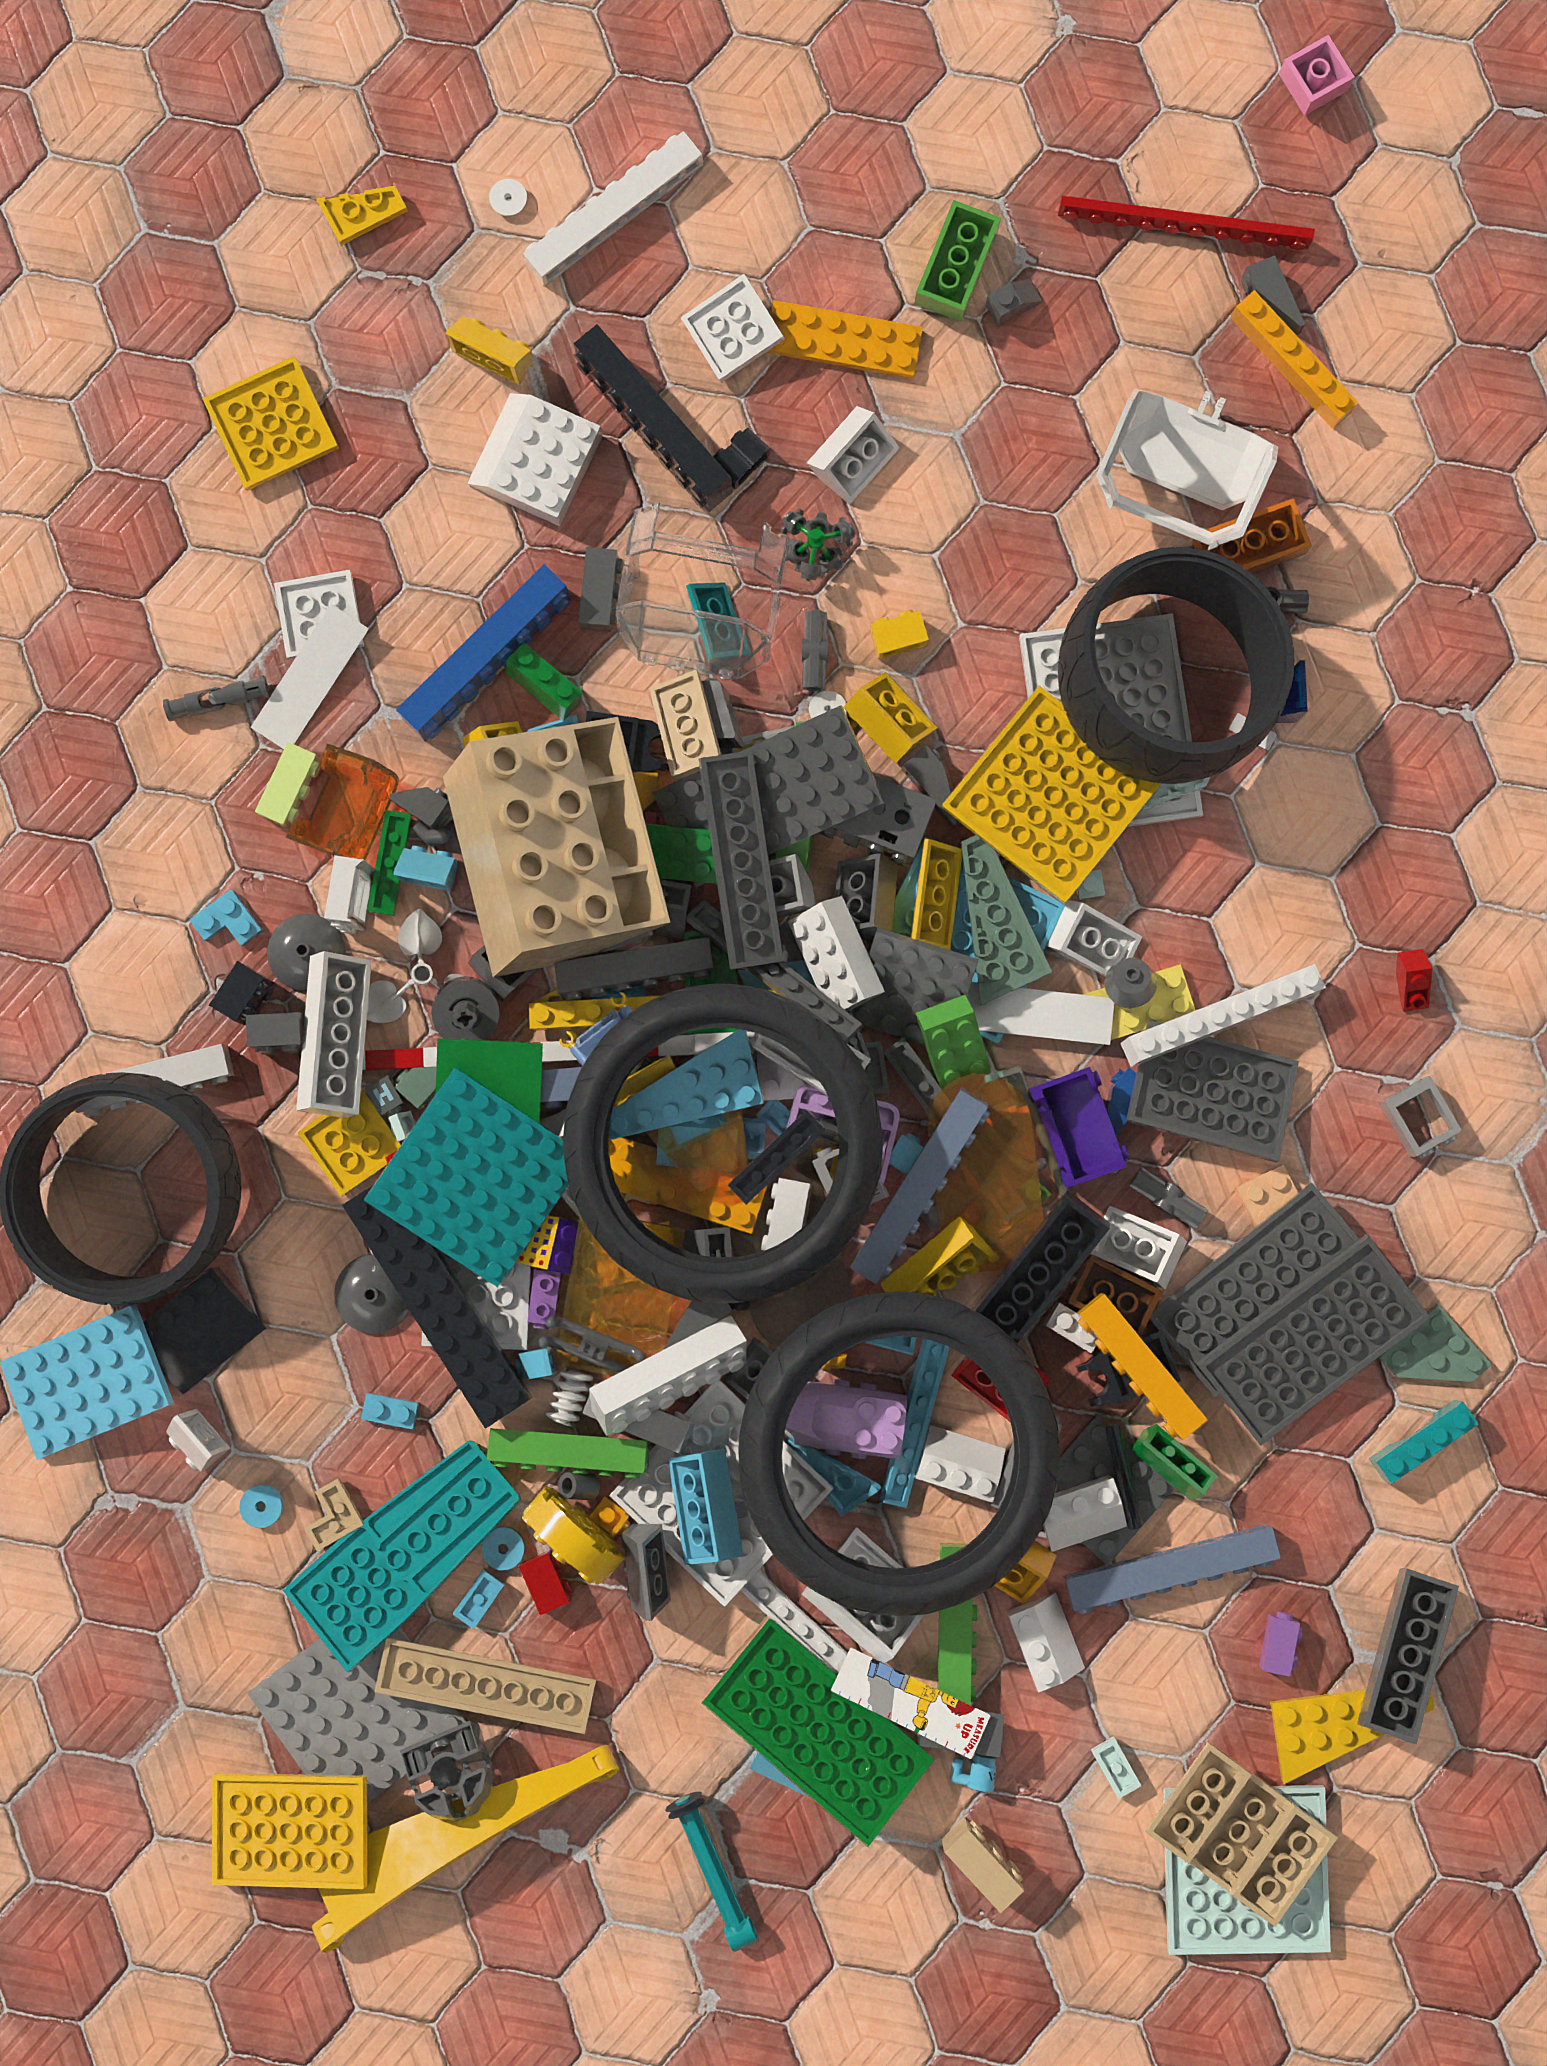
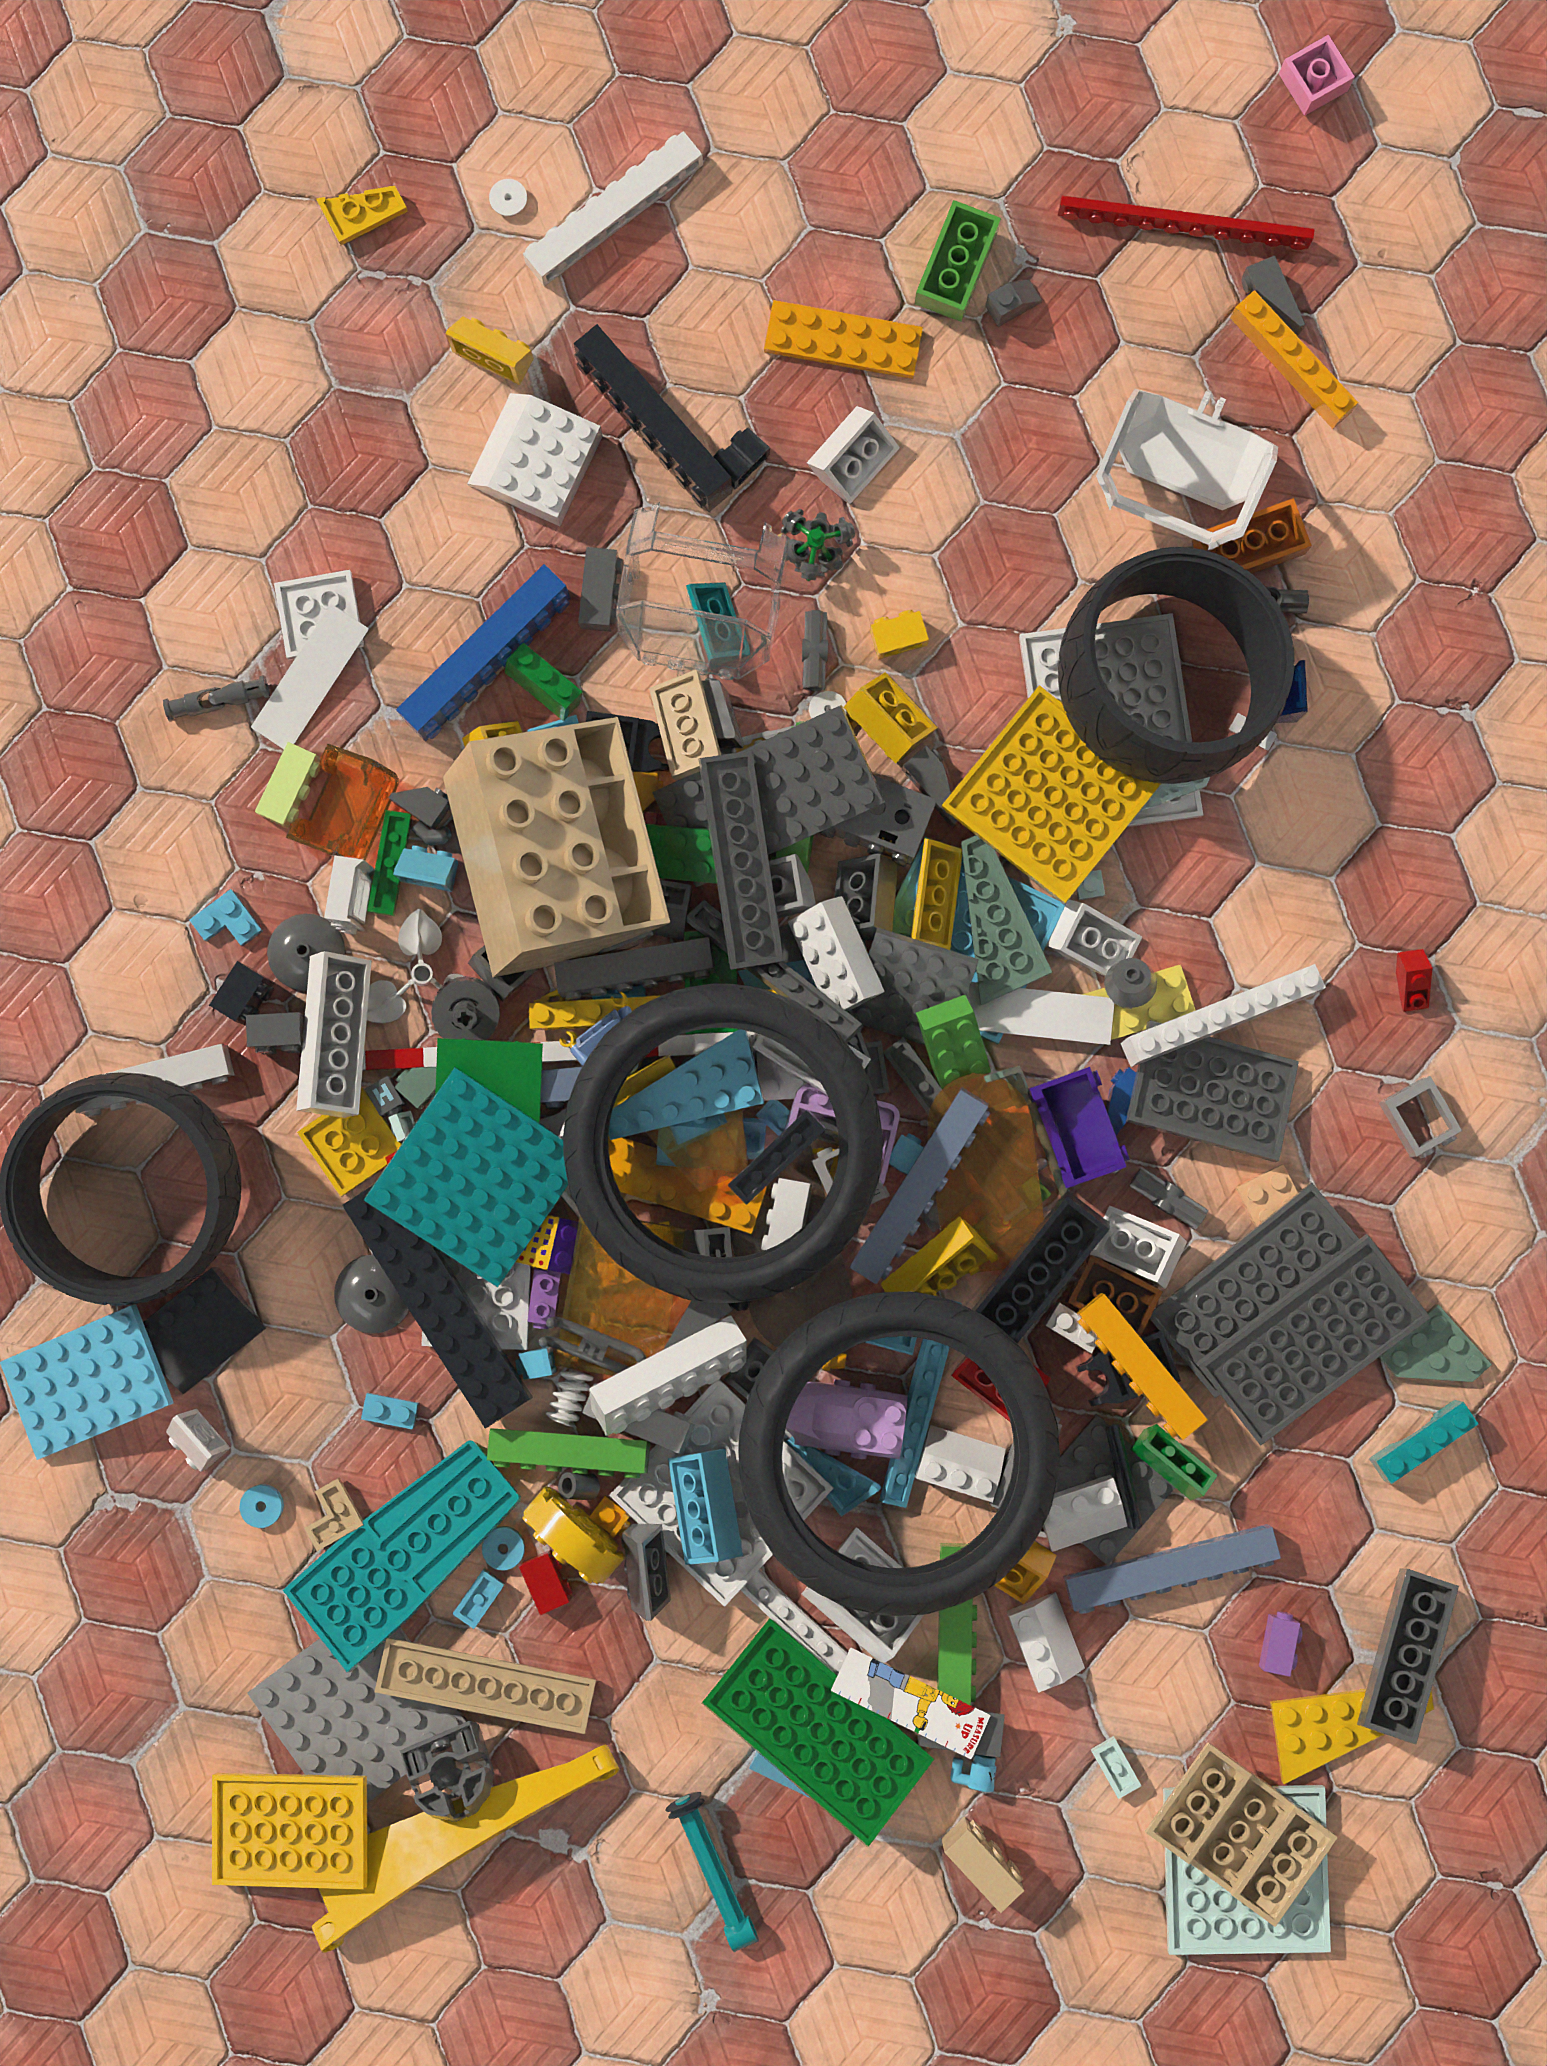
(270, 423): yellow plate -> none
(732, 328): white plate -> none

